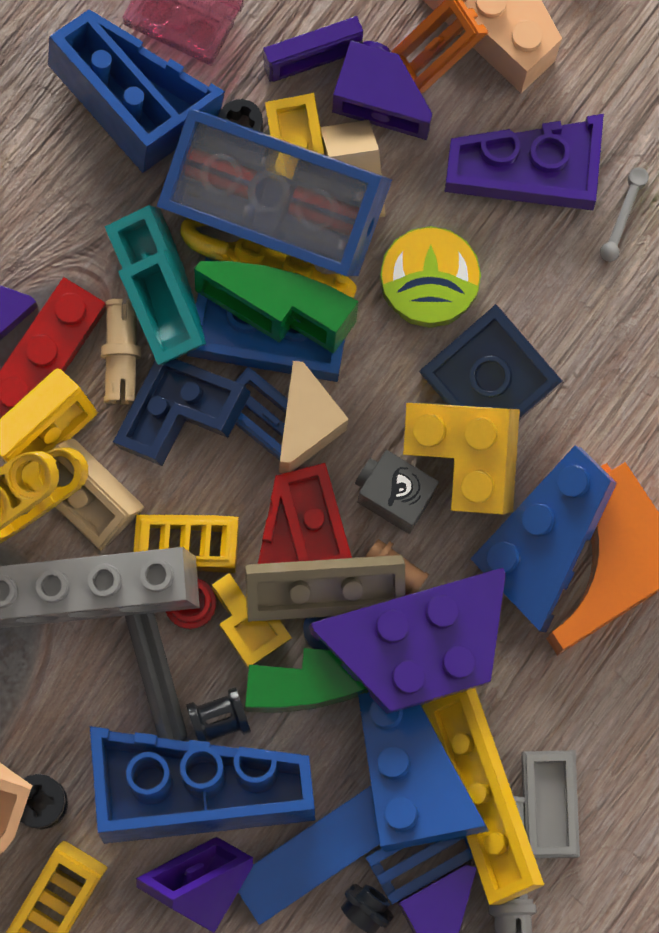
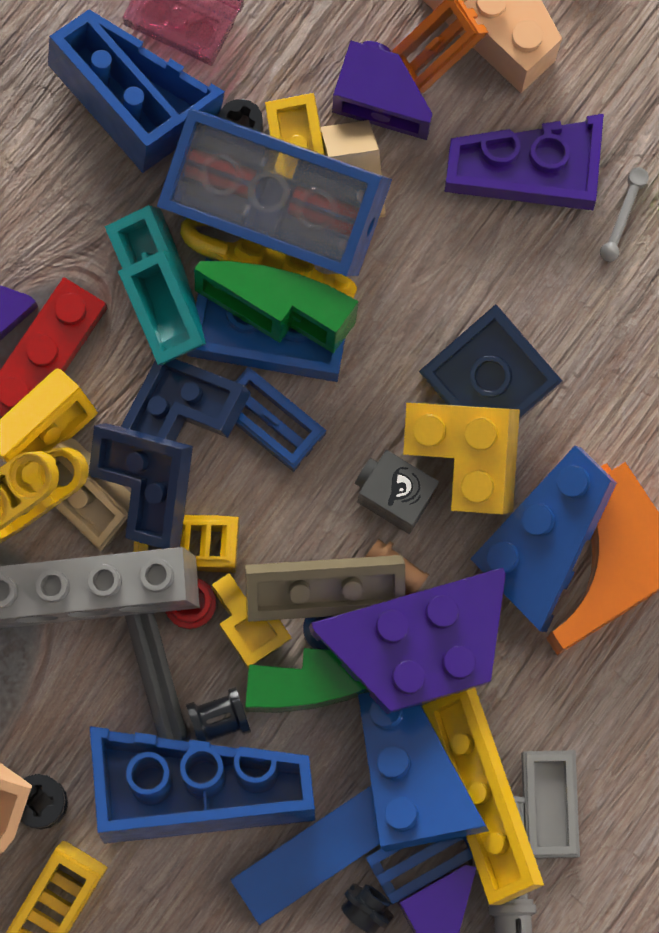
(120, 352): tan pin -> none
(157, 477): none -> dark blue plate
(200, 881): dark purple slope -> none
(303, 519): red wing -> none
(310, 419): tan slope -> none
(311, 49): dark purple tile -> none
(430, 276): tile -> none

